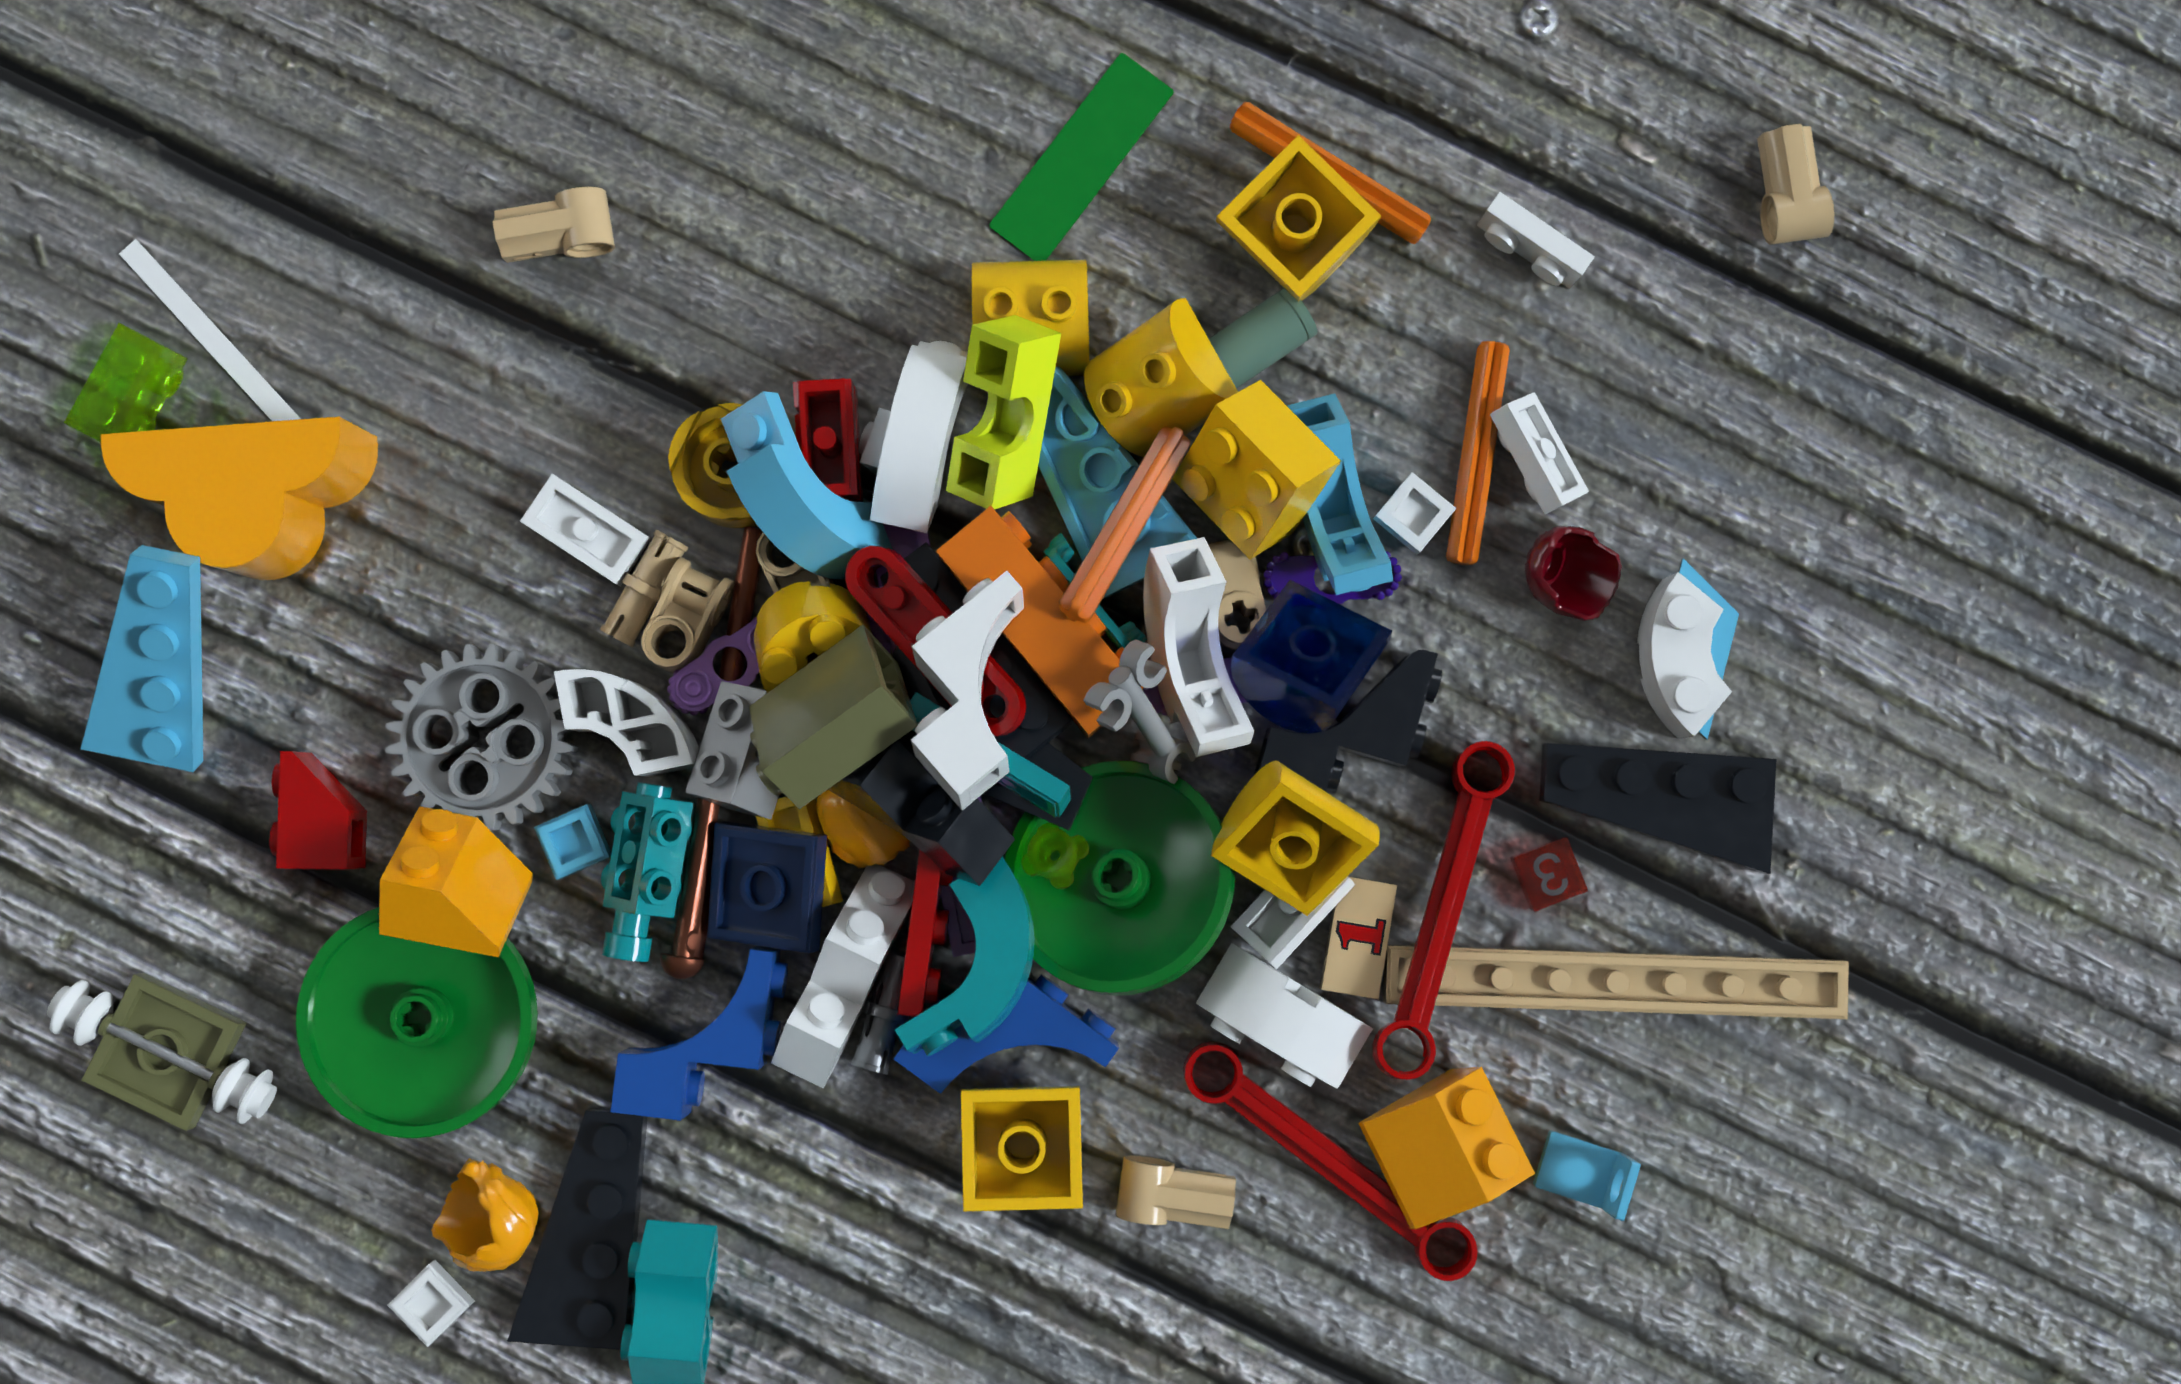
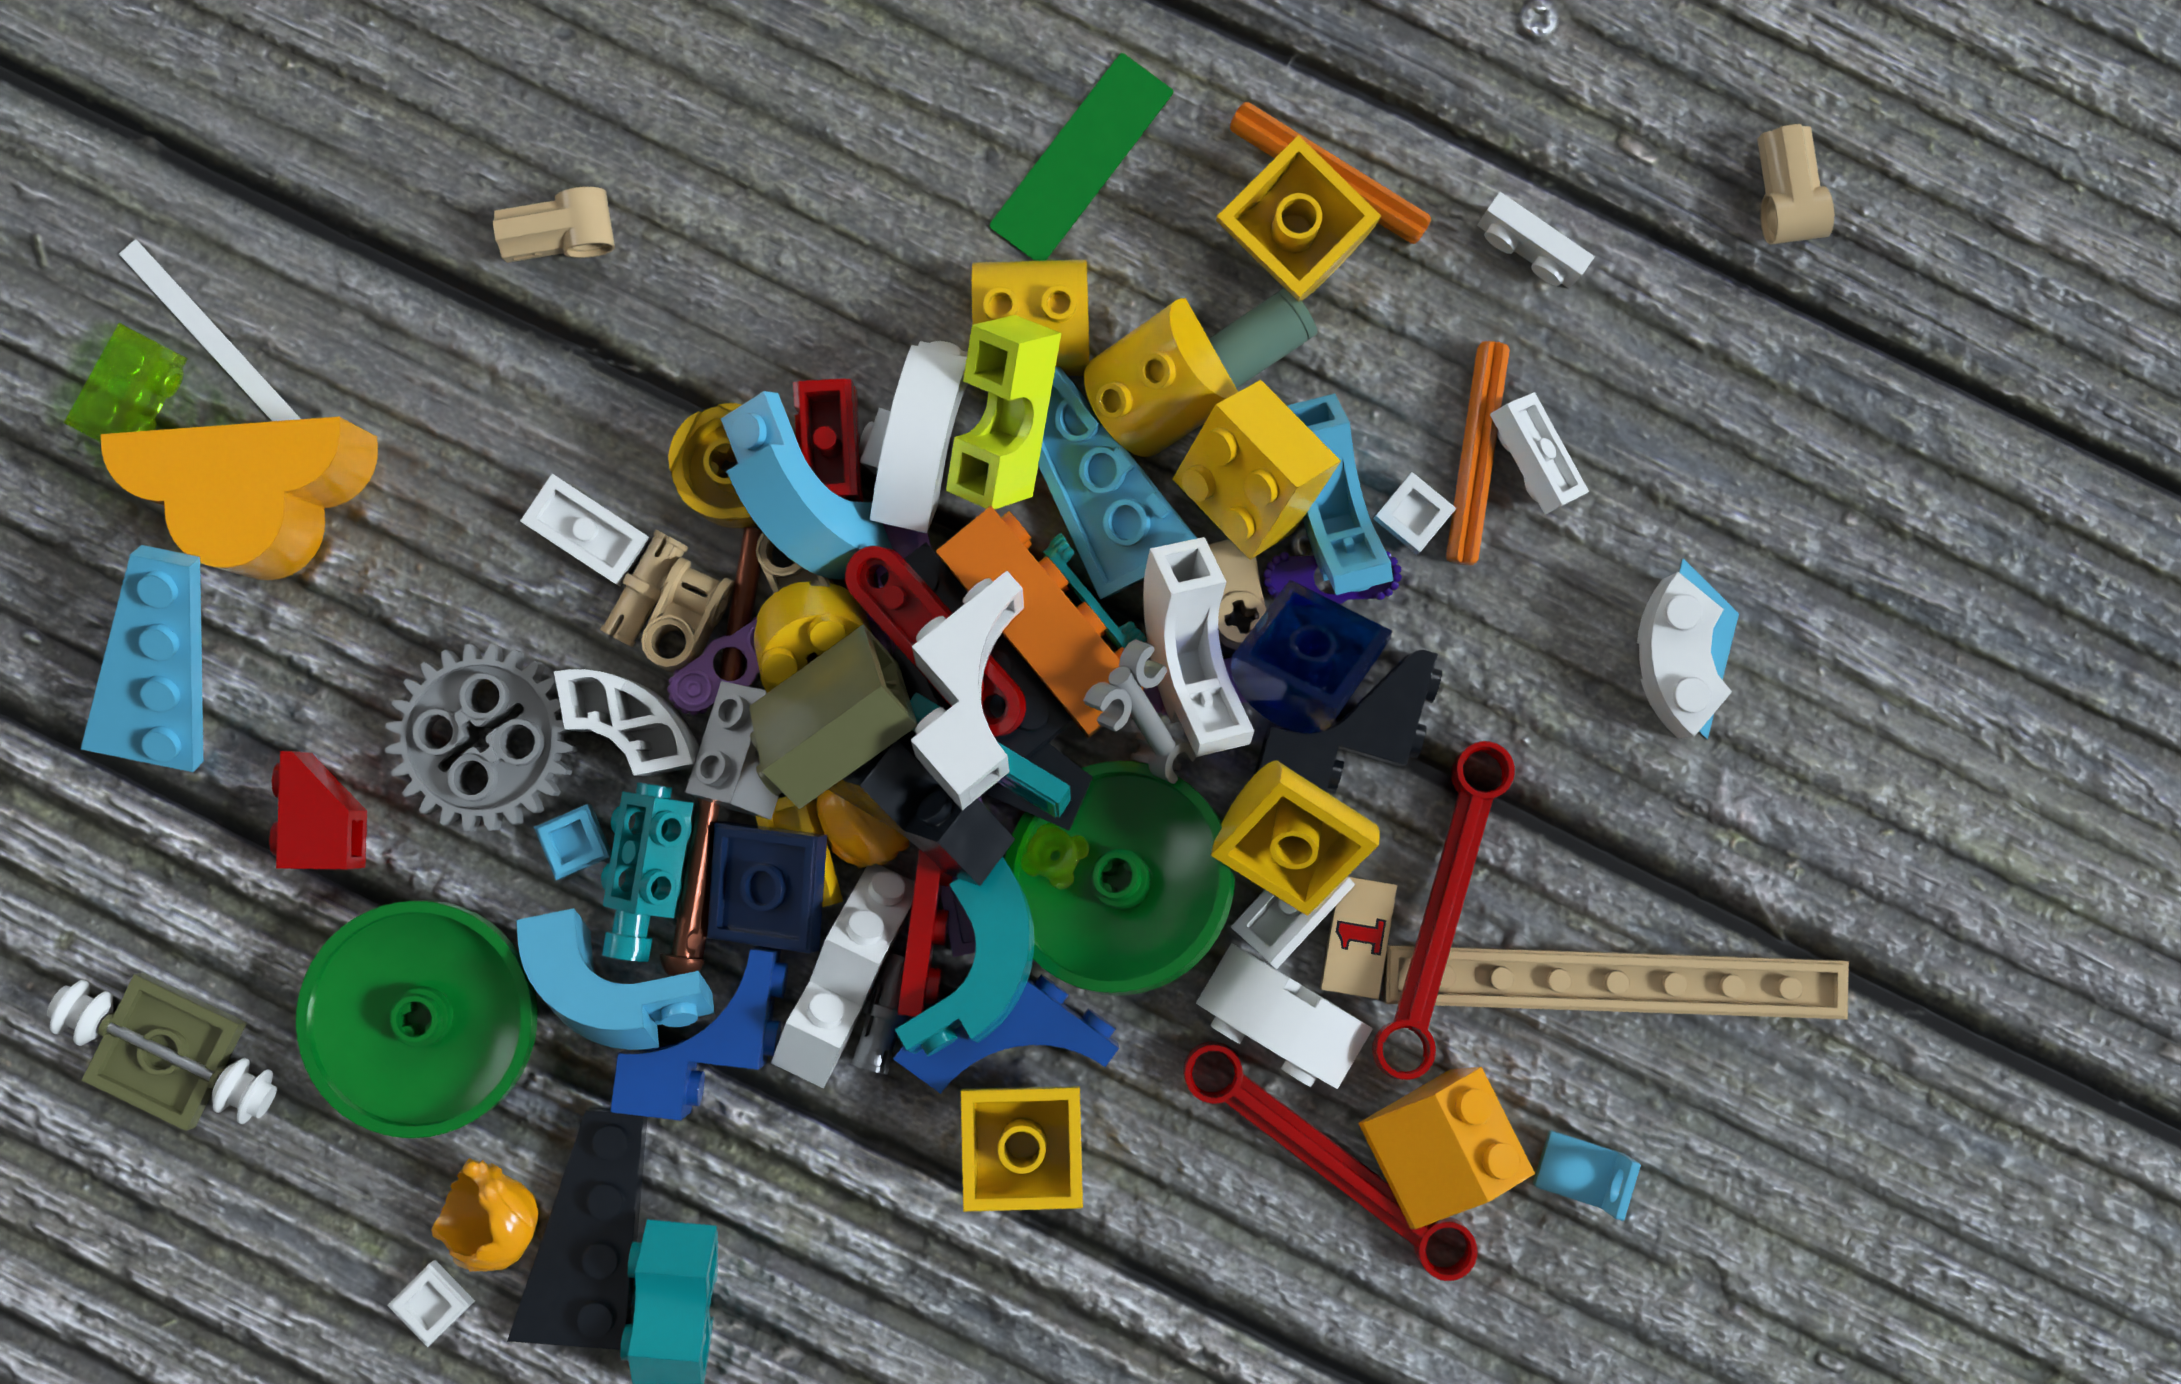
(452, 885): light orange slope -> none
(622, 1016): none -> medium azure arch
(1124, 525): orange axle -> none
(1158, 1192): tan piece -> none
(1549, 874): clear red tile -> none
(1572, 572): dark red hair -> none
(1688, 799): black wing -> none

